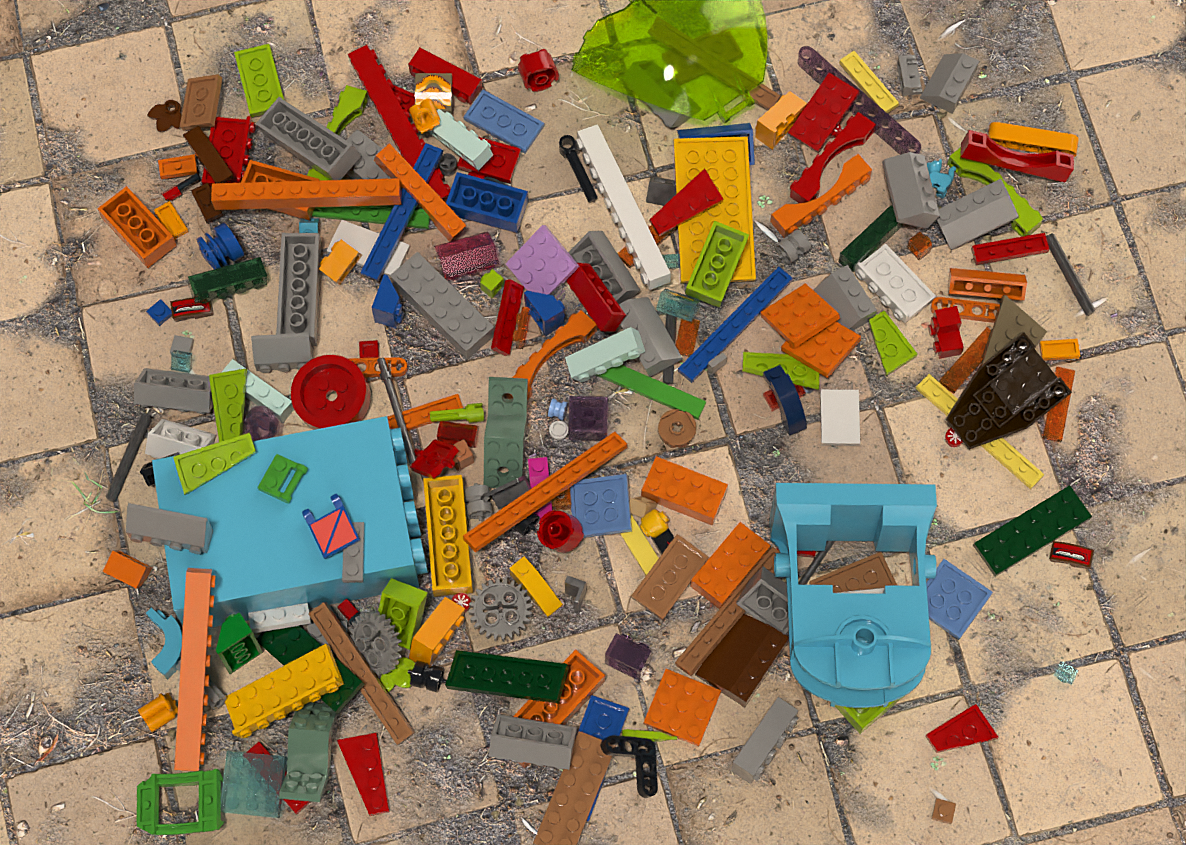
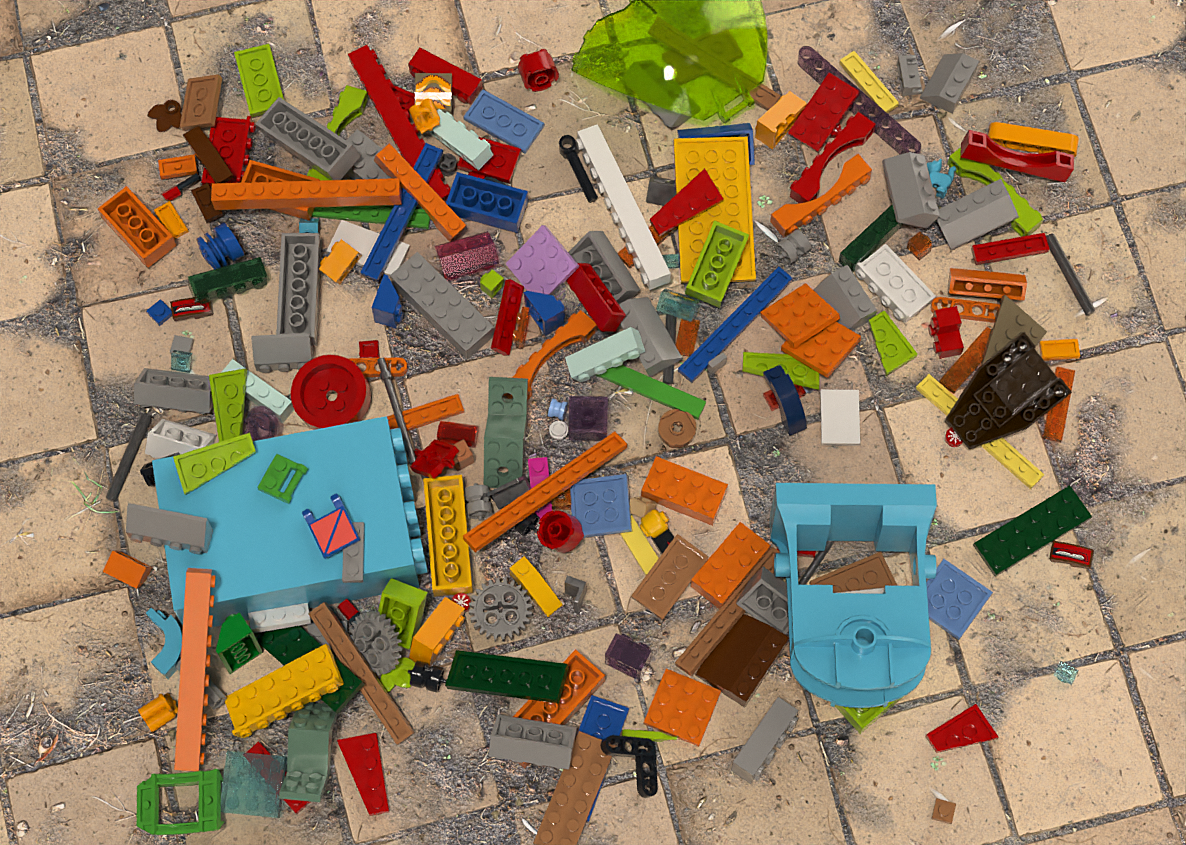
(471, 412): lime piece -> none

